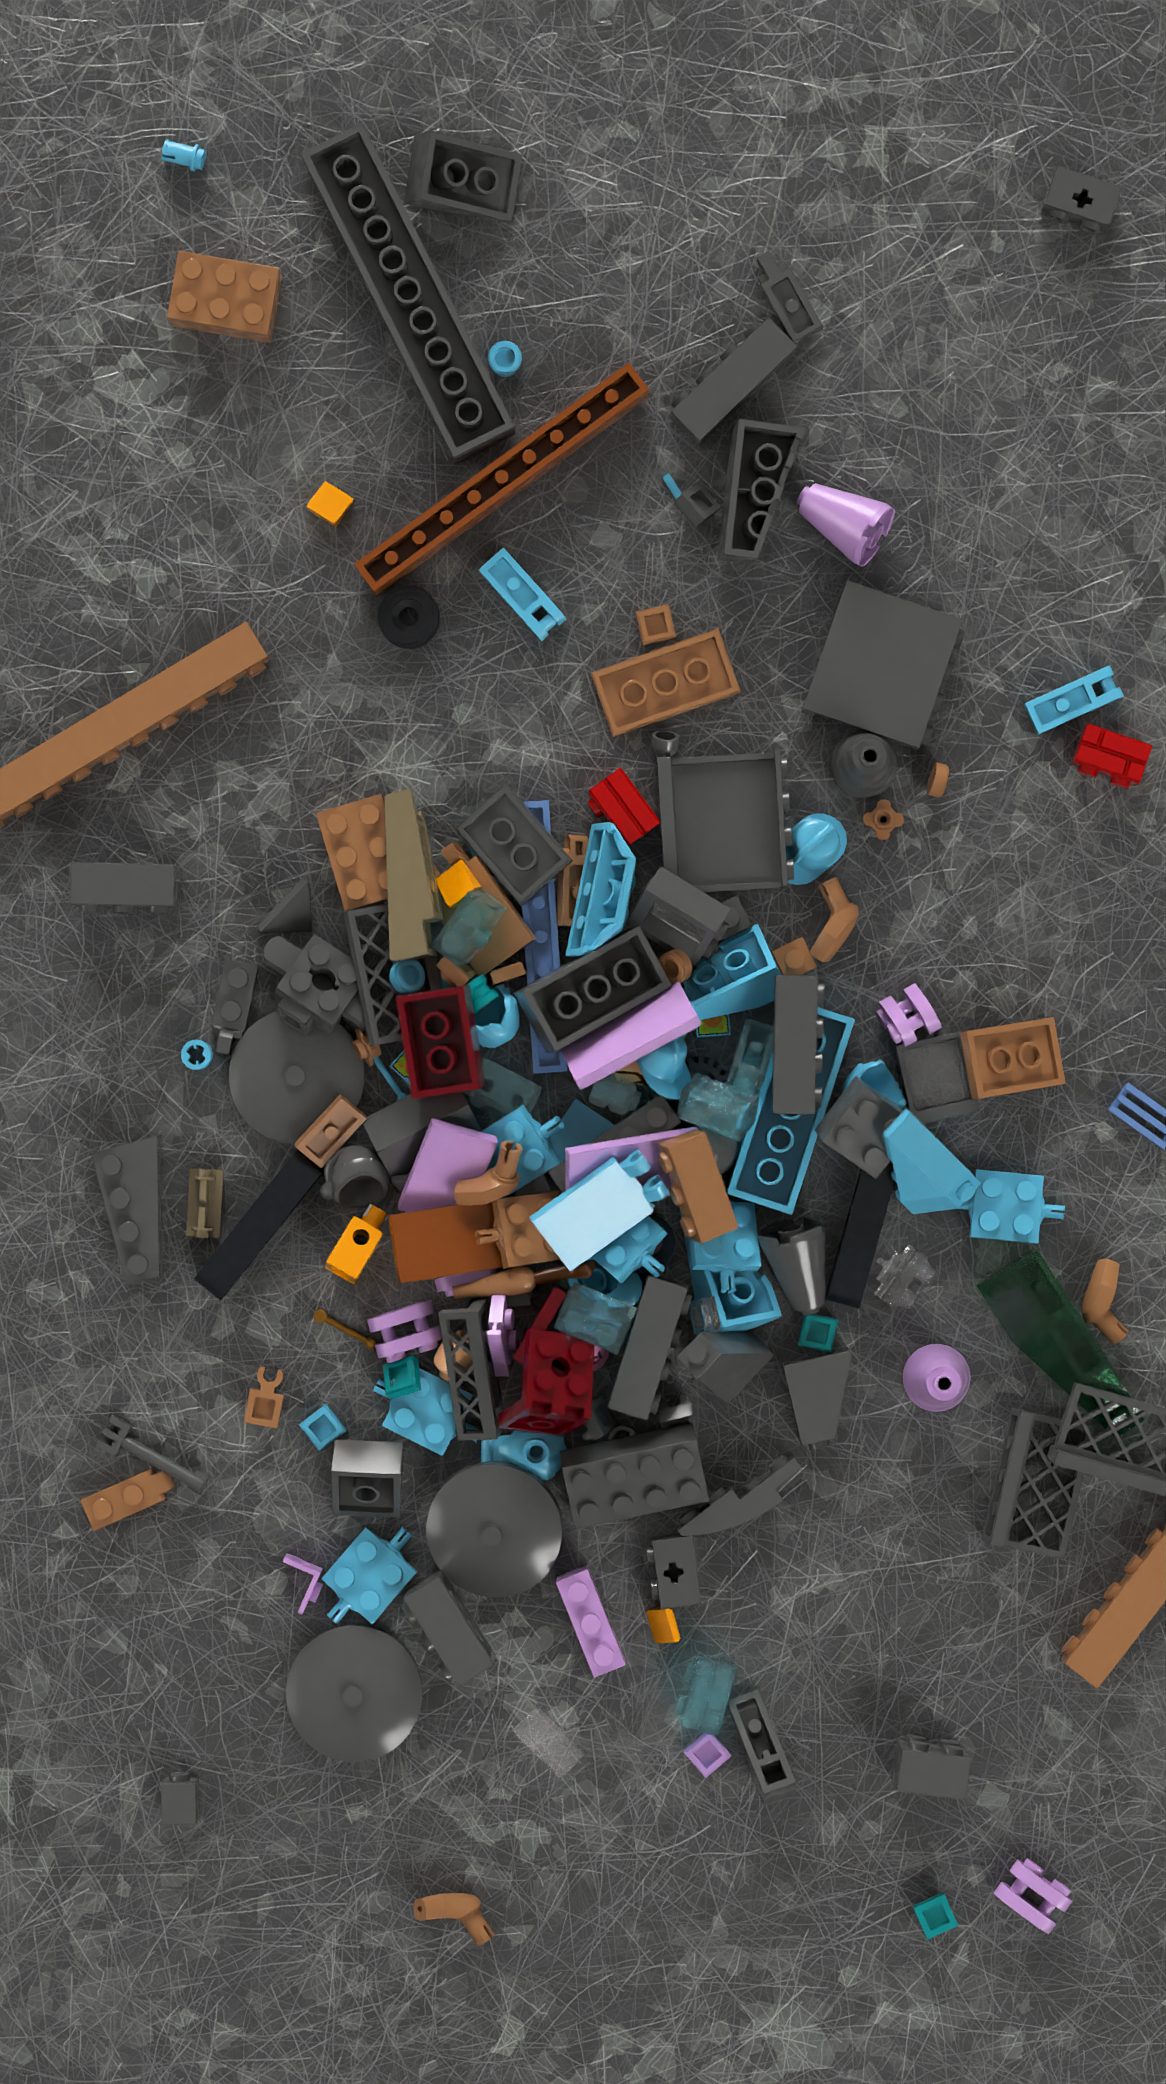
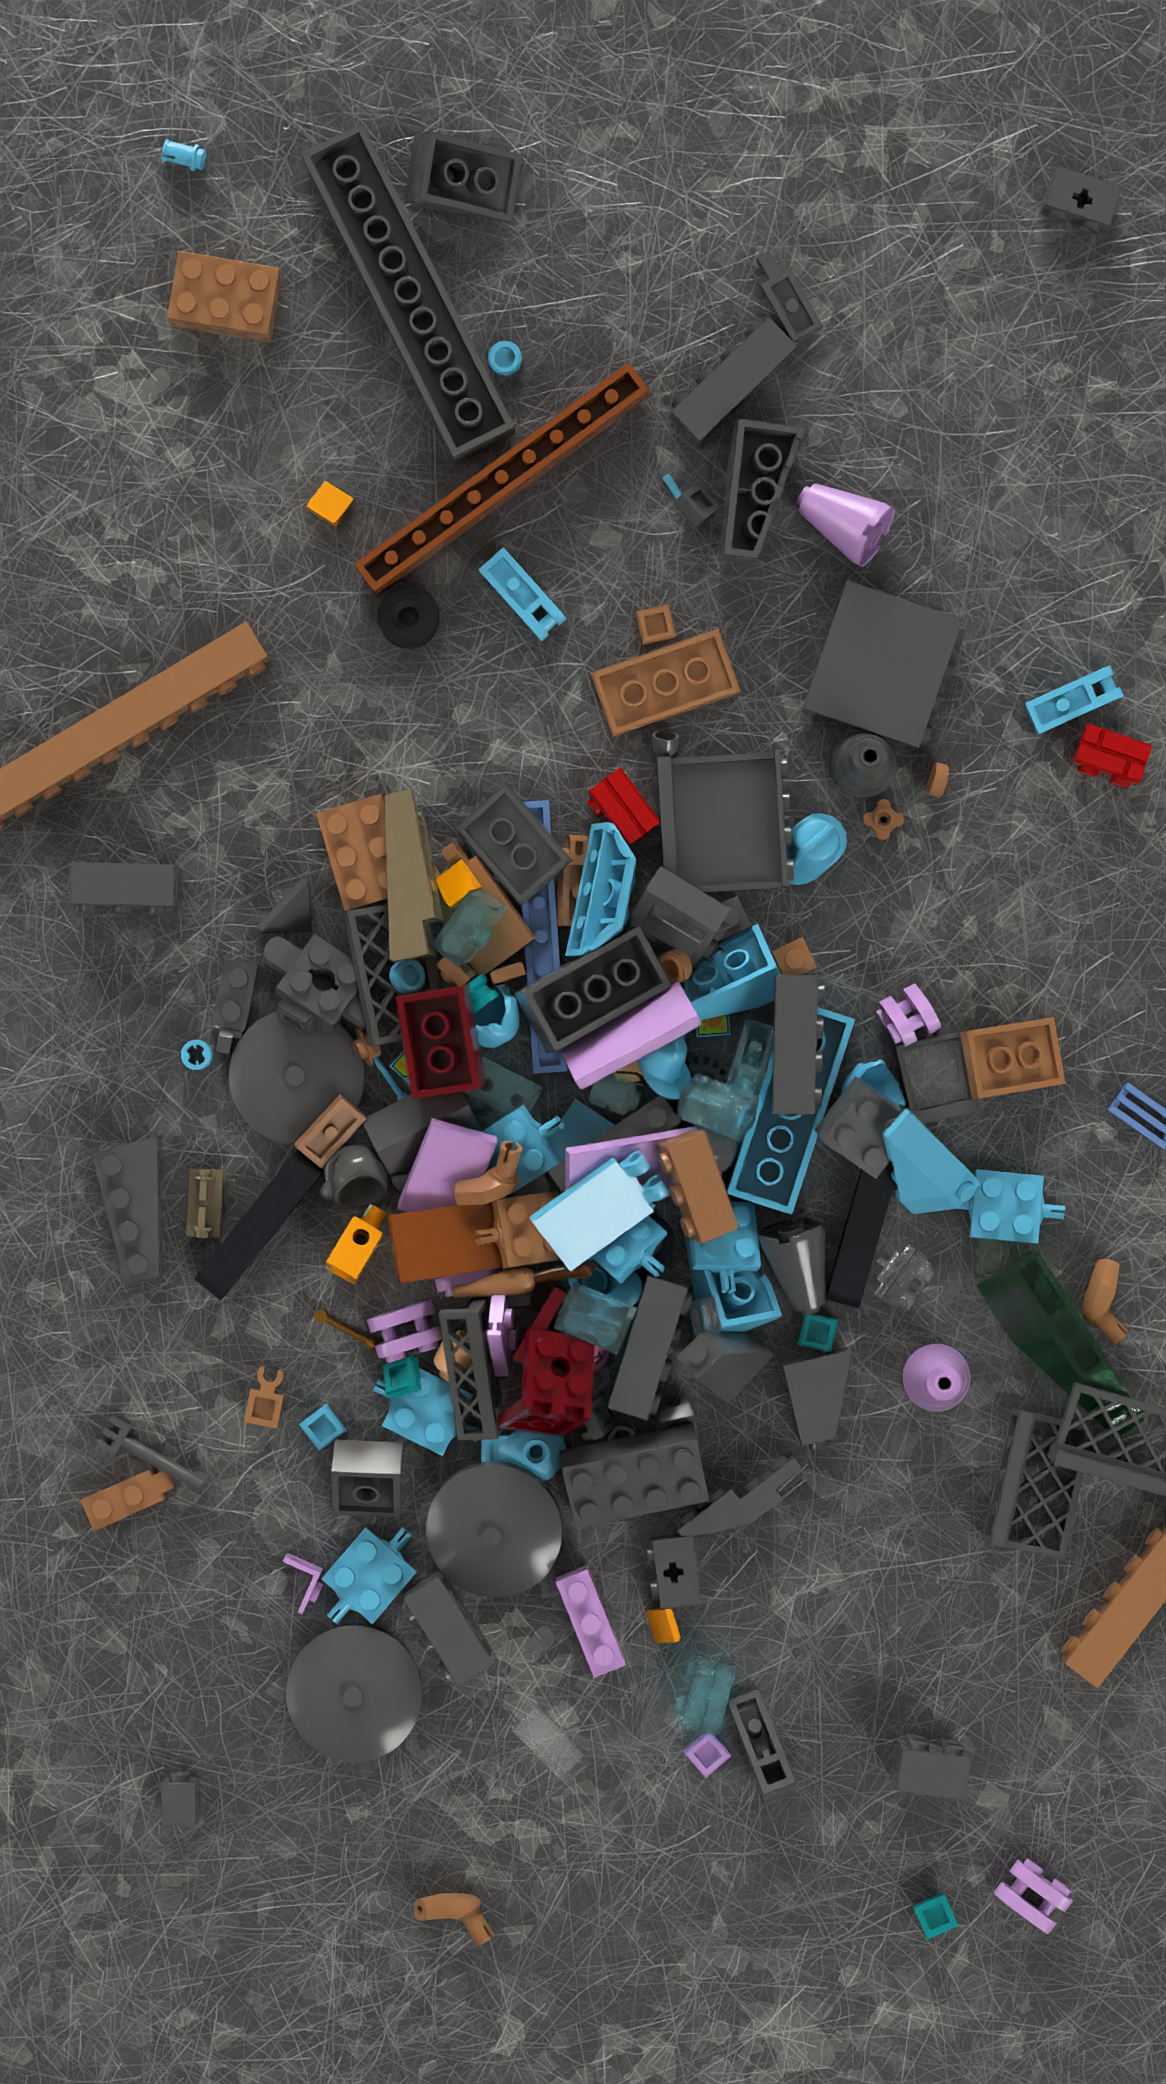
(839, 925): medium nougat arm -> none

